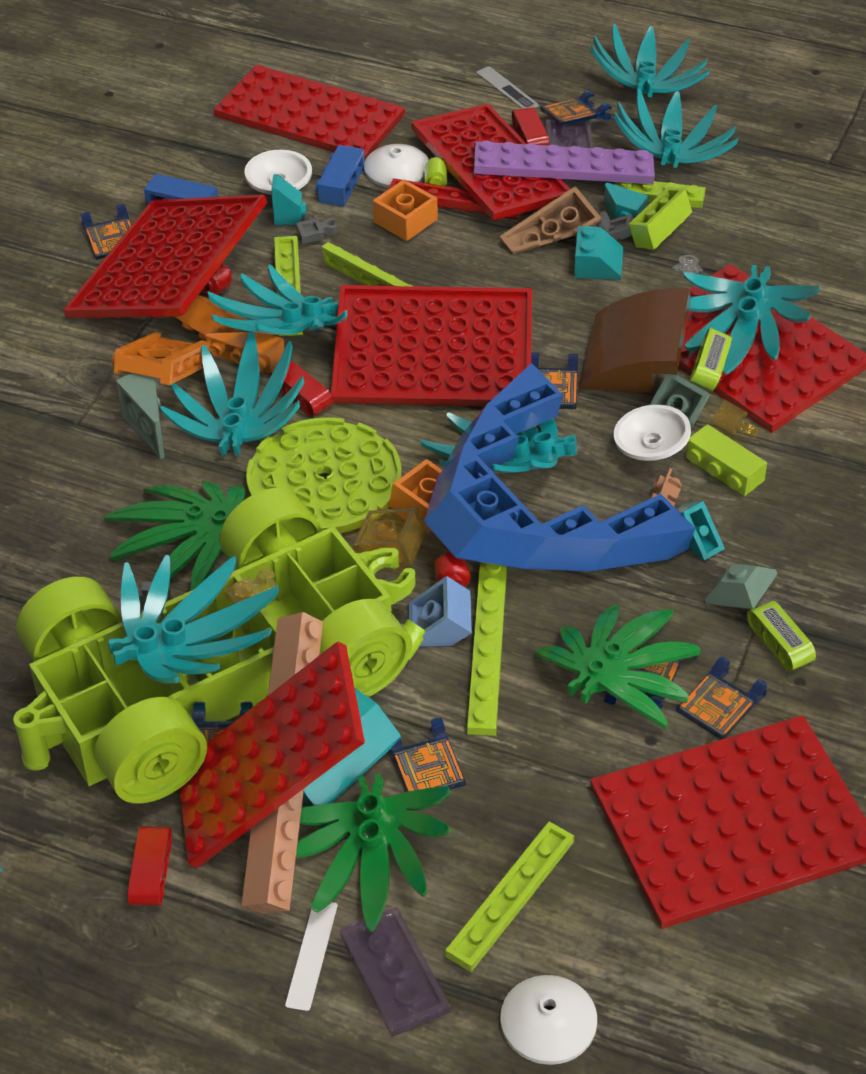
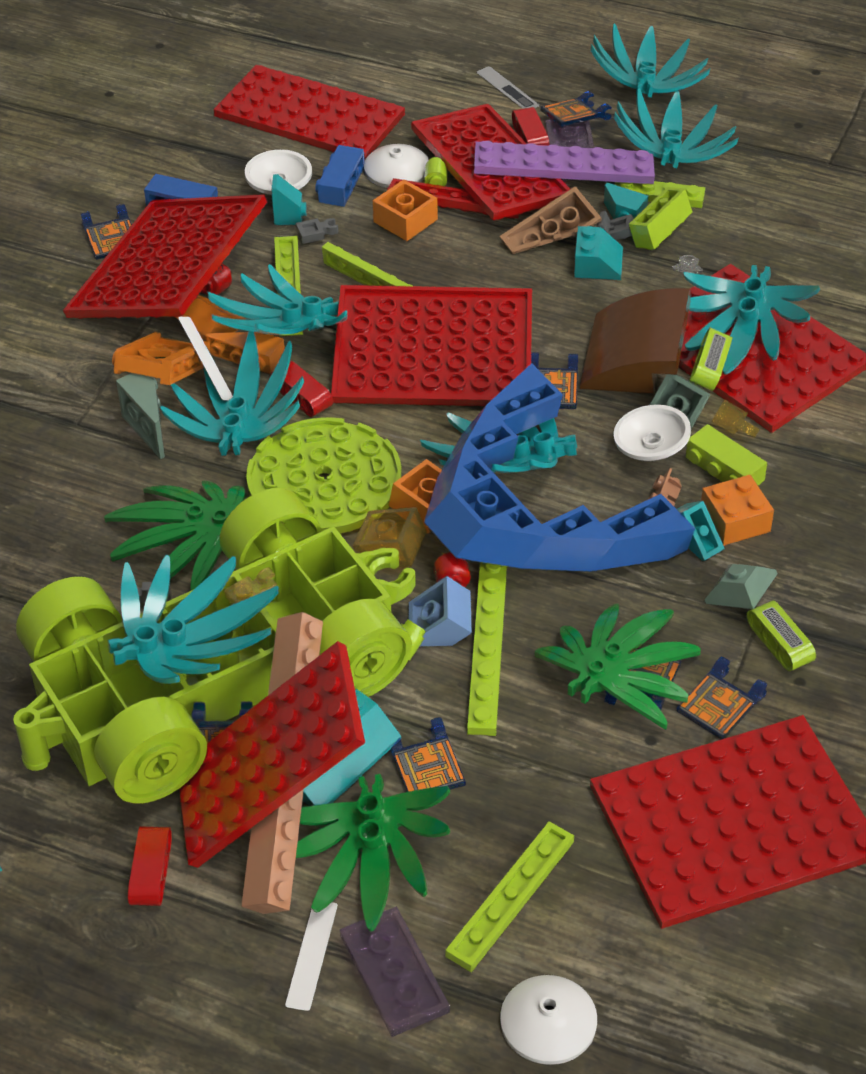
(206, 358): none -> white sticker
(738, 509): none -> orange brick

